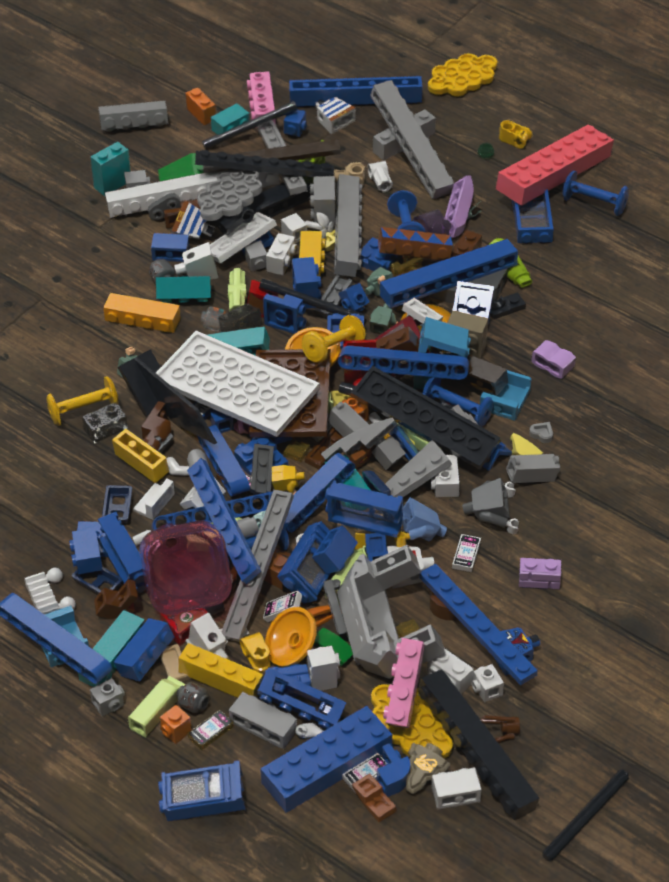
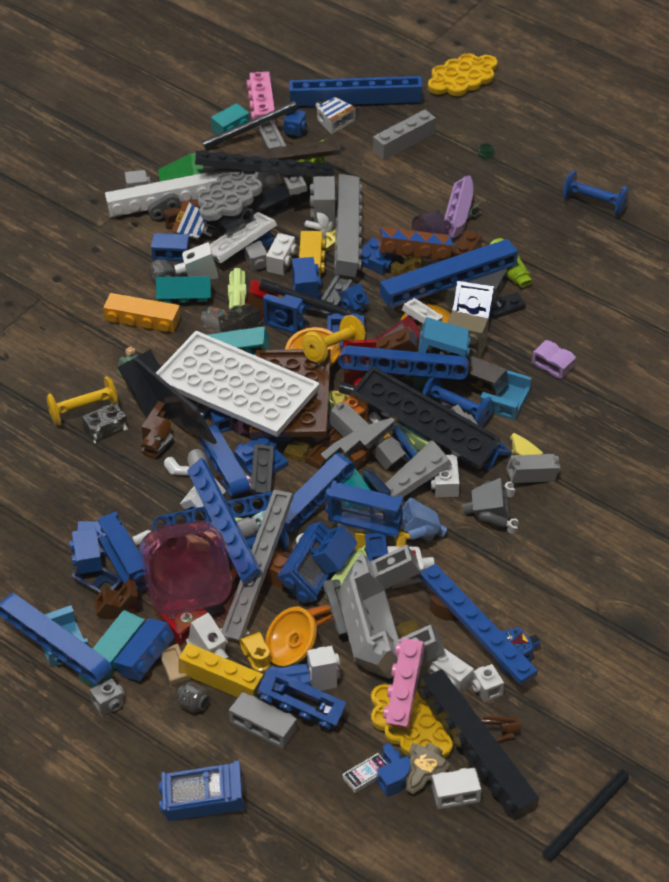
(42, 593): white gear -> none
(110, 168): teal brick -> none
(115, 491): dark blue piece -> none
(133, 115): light grey brick -> none
(140, 455): yellow brick -> none
(155, 499): white panel -> none
(155, 704): yellowish green piece -> none
(175, 724): orange brick -> none
(200, 106): orange brick -> none
(210, 729): tile -> none
(276, 606): tile -> none
(286, 478): yellow piece -> none
(293, 226): white brick -> none
(308, 730): white arm -> none
(324, 759): blue brick -> none
(327, 638): green slope -> none
(352, 169): tan connector -> none
(373, 798): dark orange slope -> none
(374, 280): sand green piece -> none
(379, 172): white piece -> none
(382, 319): sand green piece -> none
(403, 204): blue hose -> none
(412, 139): light grey brick -> none
(466, 553): tile -> none
(513, 134): yellow piece -> none
(534, 220): door -> none
(540, 573): lavender brick -> none
(542, 432): light grey tile -> none
(553, 164): coral brick -> none

